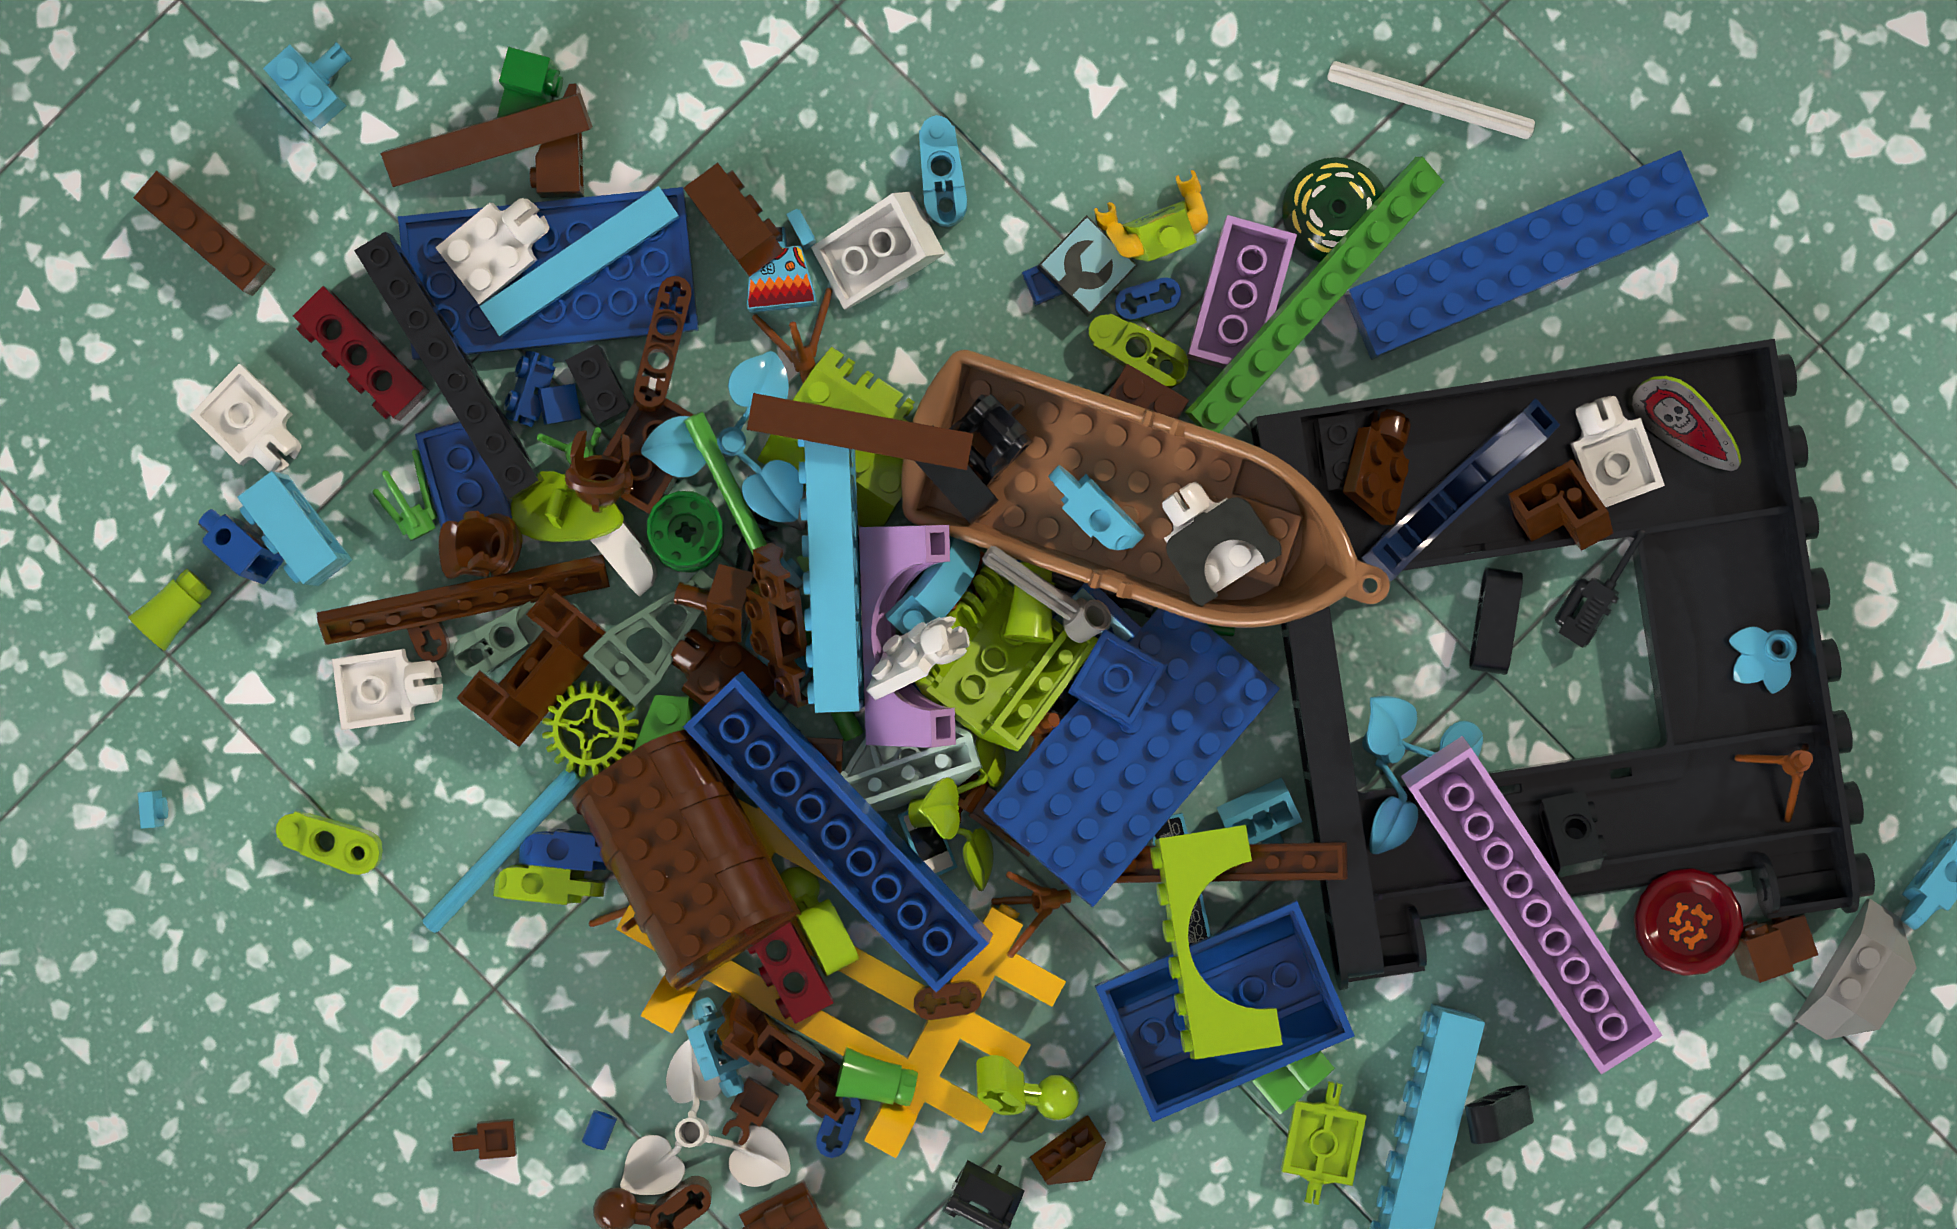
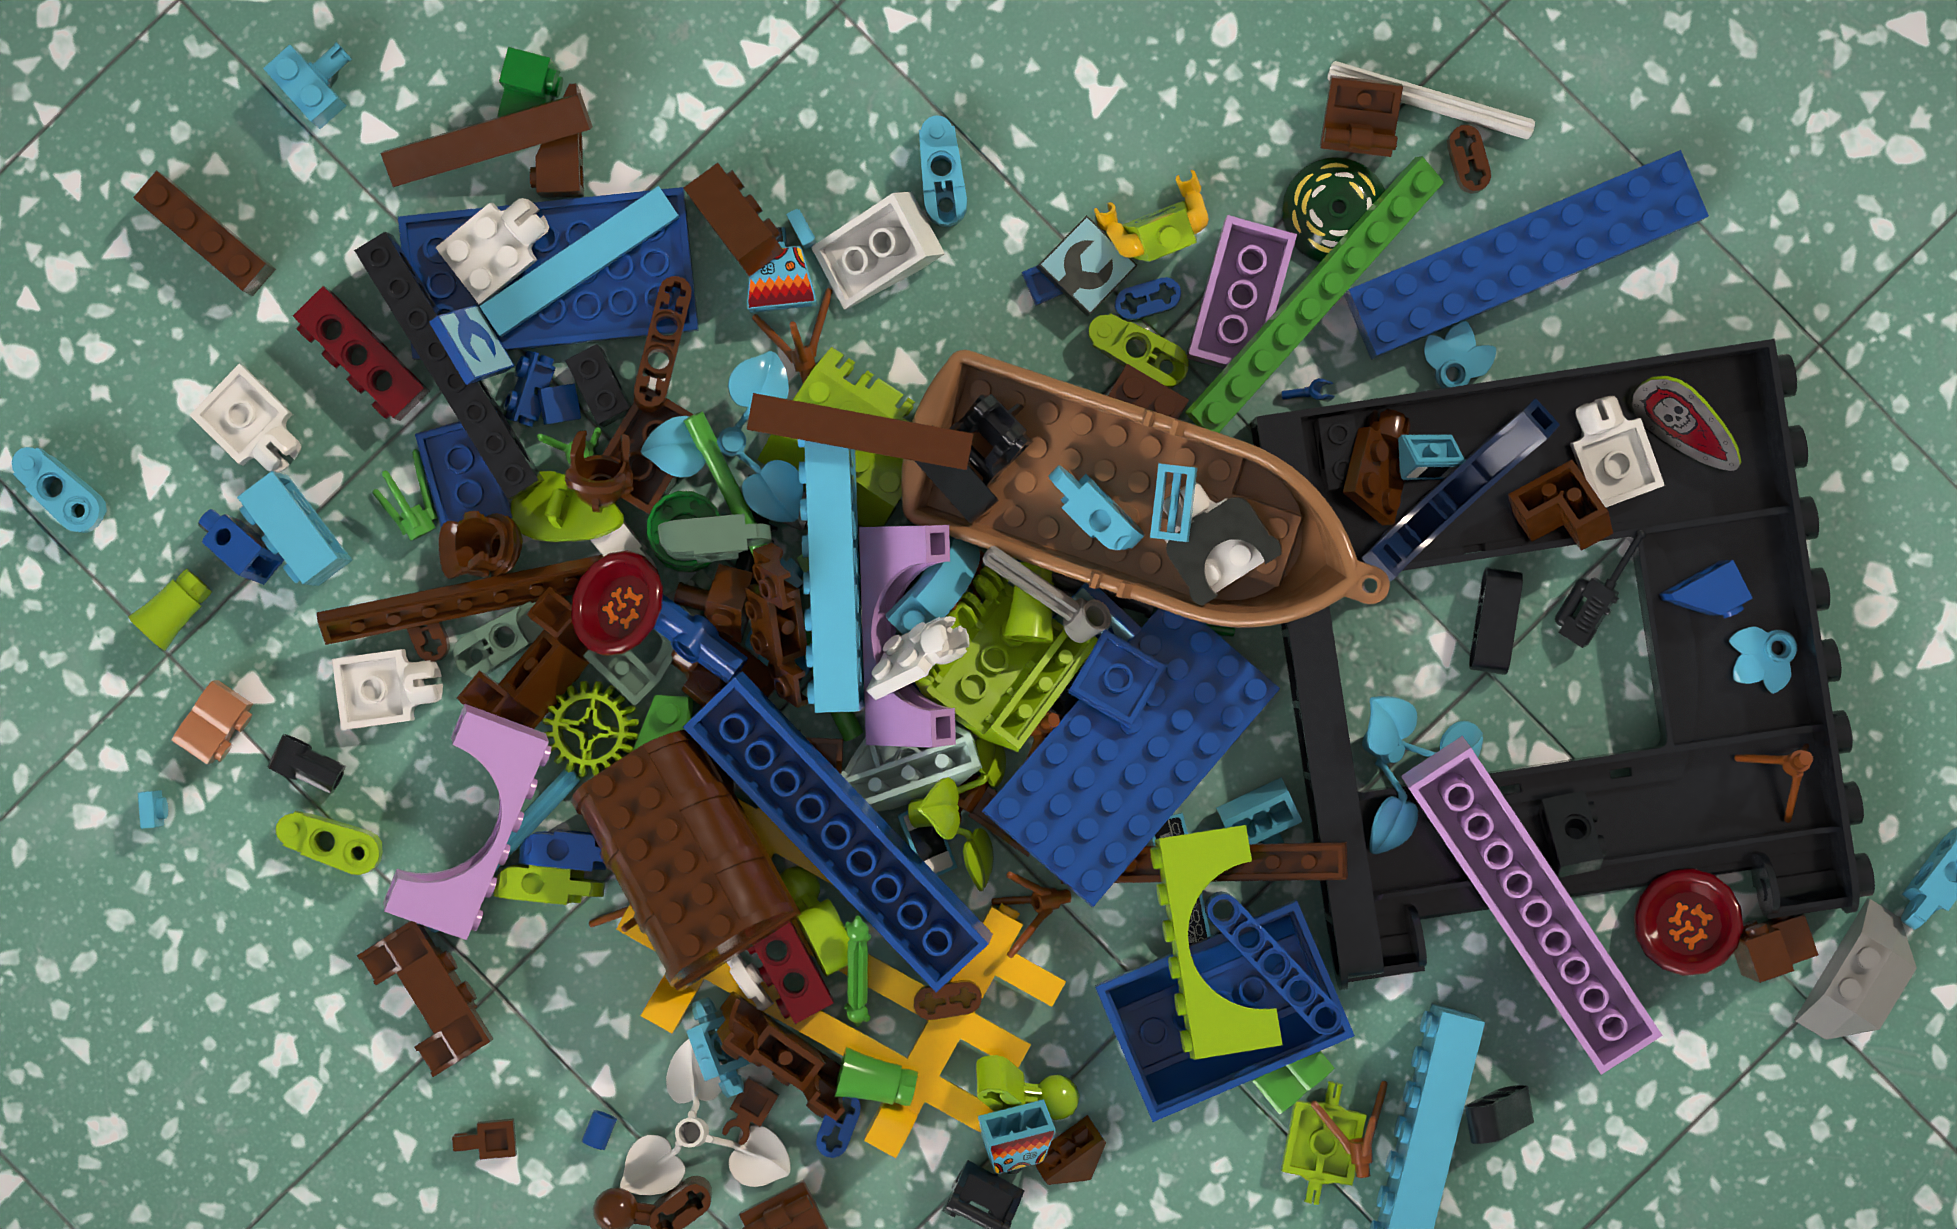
(37, 472): none -> medium azure piece
(213, 722): none -> nougat brick
(297, 760): none -> black piece
(435, 990): none -> reddish brown bracket
(453, 896): none -> lavender arch
(471, 344): none -> tile
(617, 603): none -> dark red piece
(699, 641): none -> blue piece
(711, 537): none -> sand green piece
(749, 981): none -> white plate
(857, 971): none -> bright green wheel
(1017, 1136): none -> medium azure torso
(1173, 509): none -> medium azure tile
(1286, 975): none -> blue beam
(1310, 391): none -> blue hand
(1358, 1148): none -> dark orange plant
(1361, 116): none -> reddish brown plate
(1428, 456): none -> medium azure slope
(1458, 351): none -> medium azure plate
(1477, 157): none -> reddish brown beam
(1711, 591): none -> blue slope

